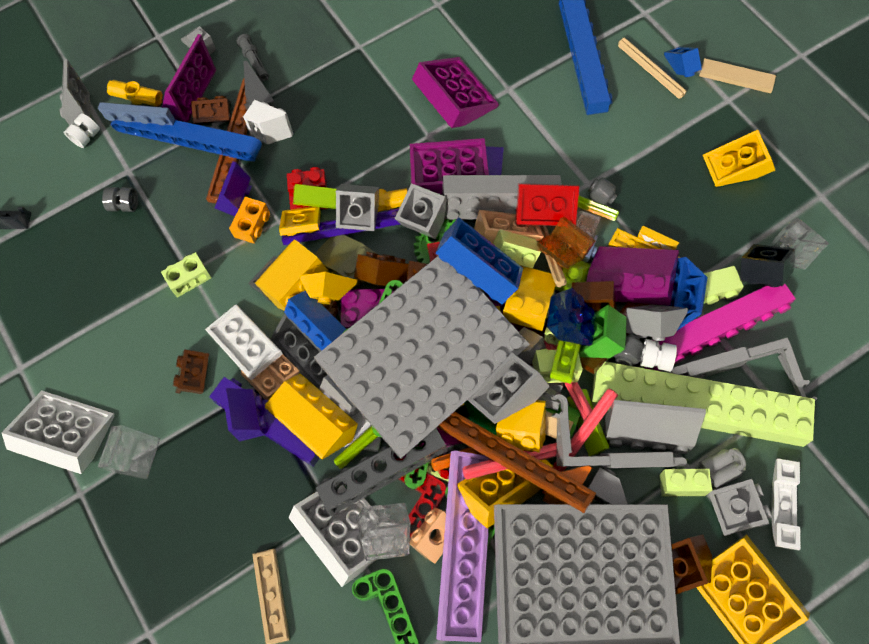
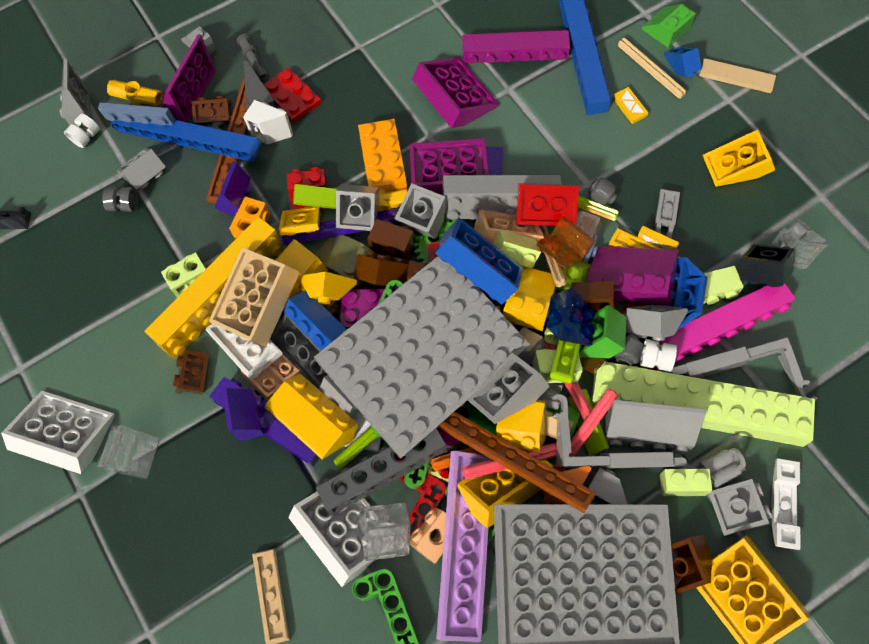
(141, 168): none -> light grey slope
(193, 308): none -> yellow brick
(254, 297): none -> tan slope
(292, 94): none -> red plate
(382, 155): none -> light orange brick
(391, 240): none -> reddish brown brick
(515, 46): none -> magenta brick
(630, 105): none -> yellow tile
(667, 211): none -> light grey hinge
(670, 24): none -> bright green slope

